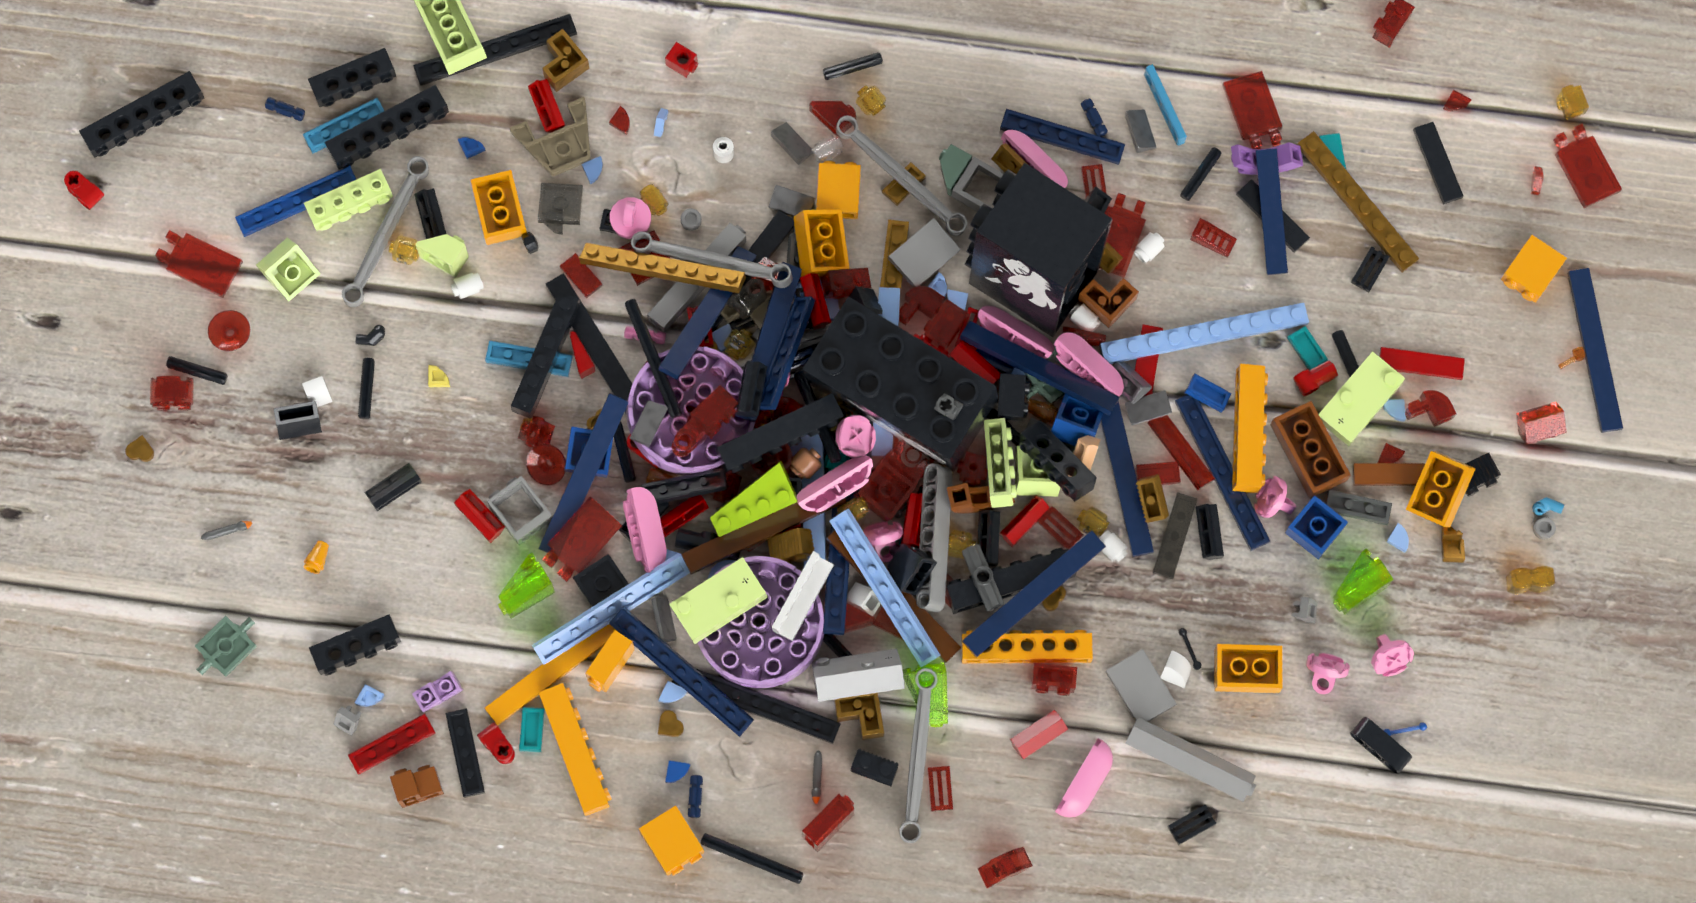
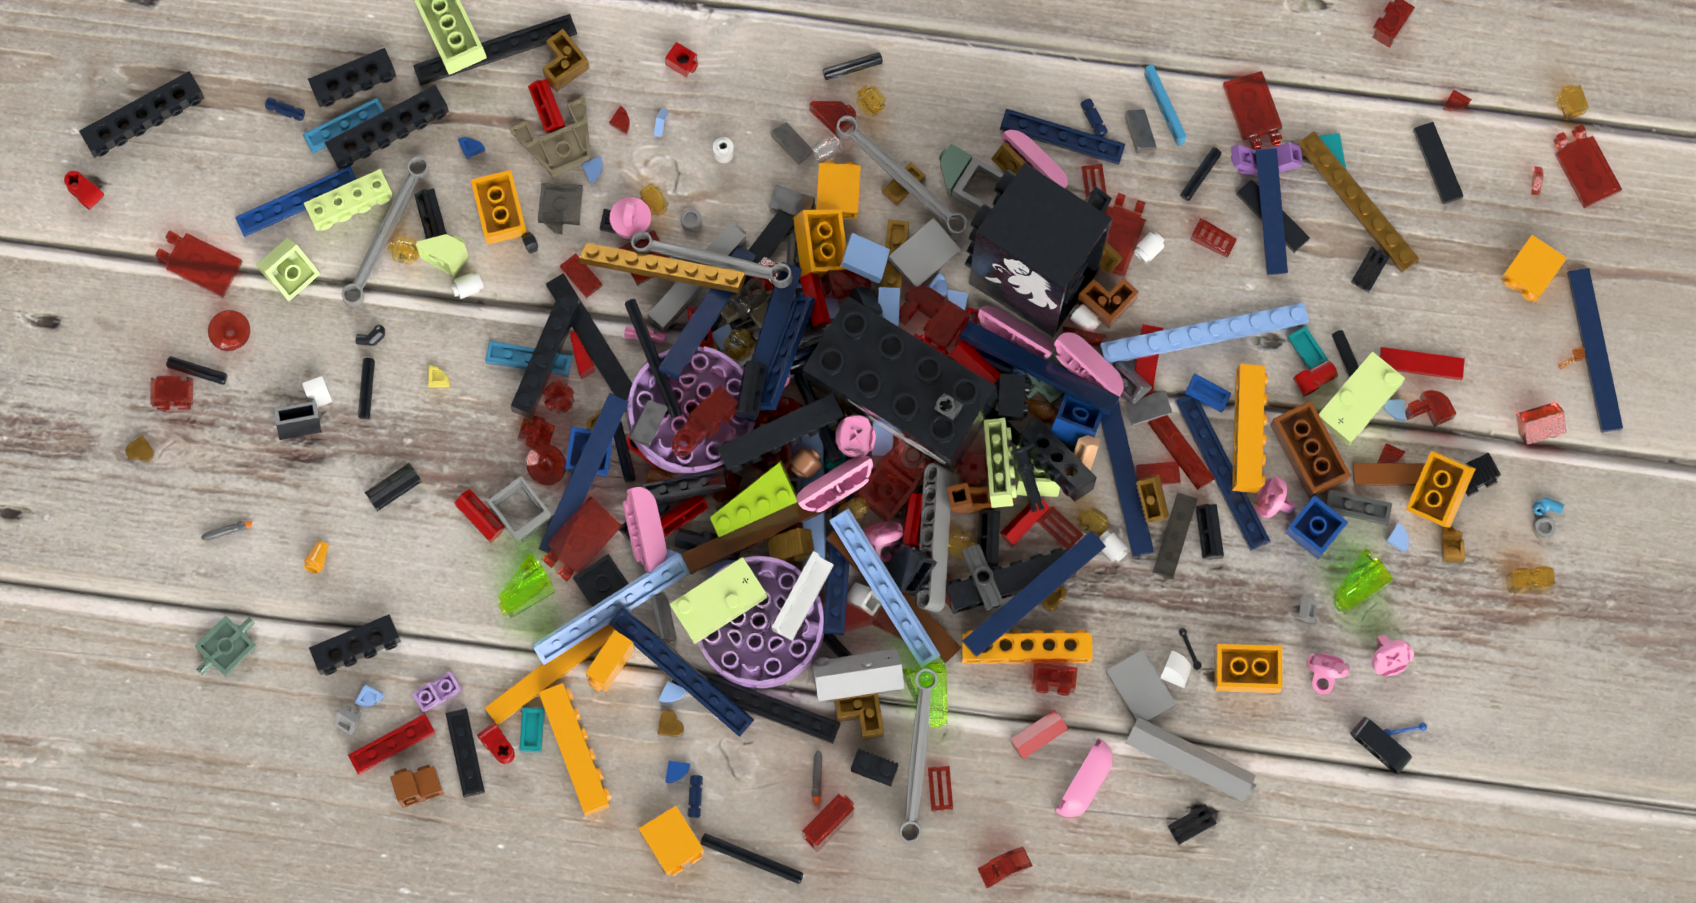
(555, 391): none -> clear red brick
(865, 258): none -> light blue tile
(1025, 468): none -> black pin

